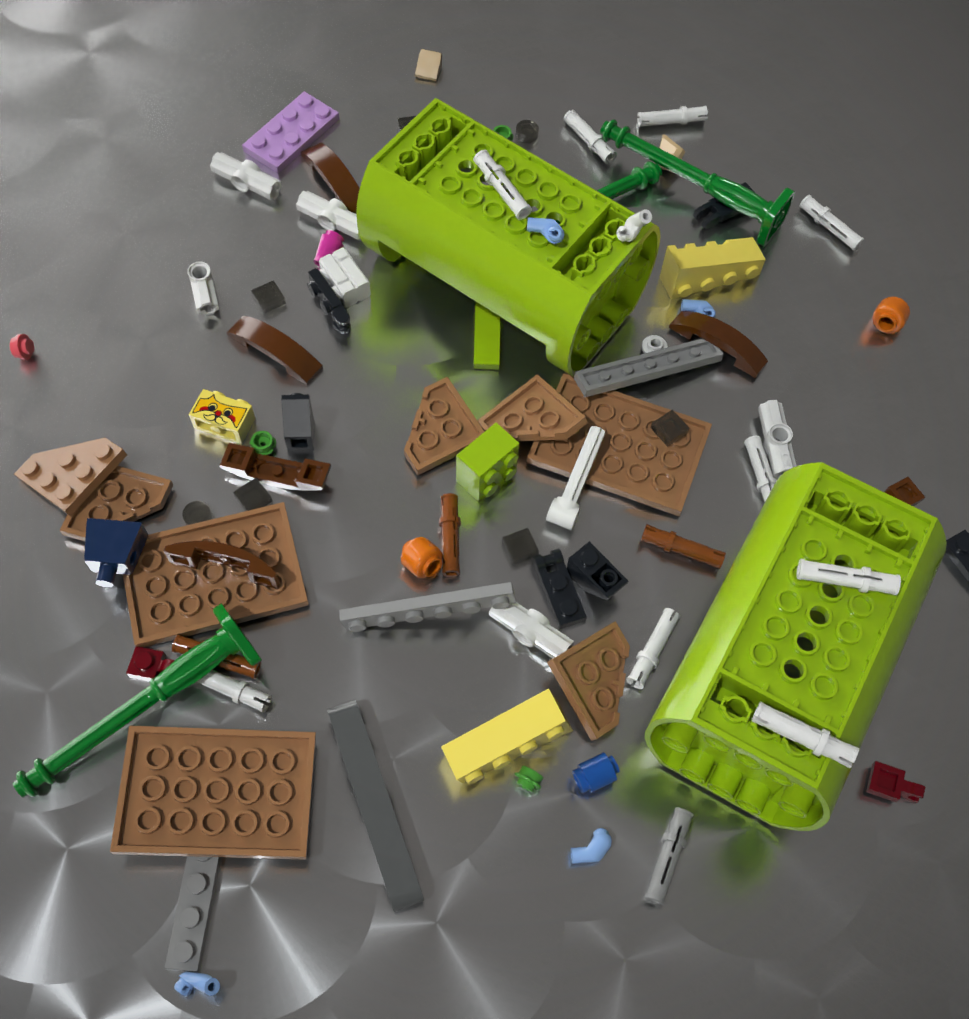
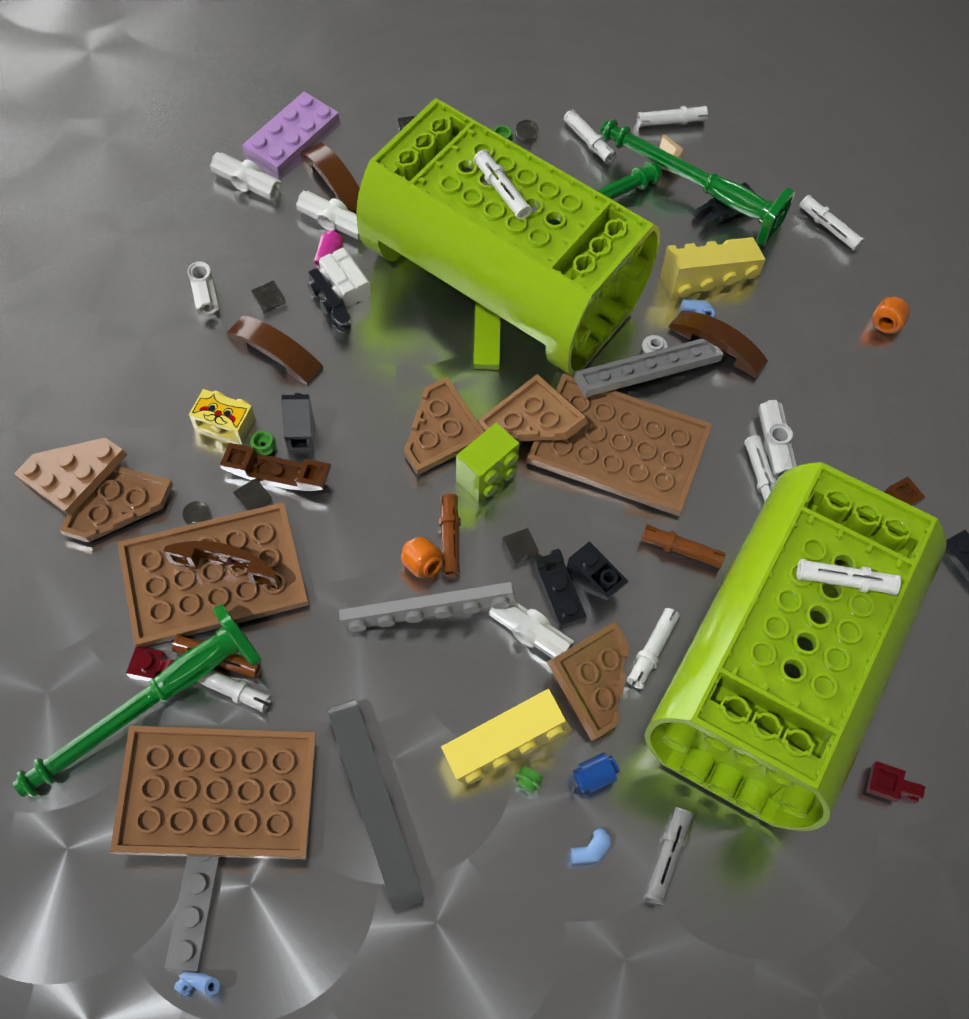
(22, 347): coral plate -> none
(113, 548): dark blue torso -> none
(428, 65): tan slope -> none
(547, 227): light blue arm -> none
(565, 509): white axle -> none
(633, 225): white arm -> none
(669, 428): clear smoke tile -> none
(809, 736): white pin -> none

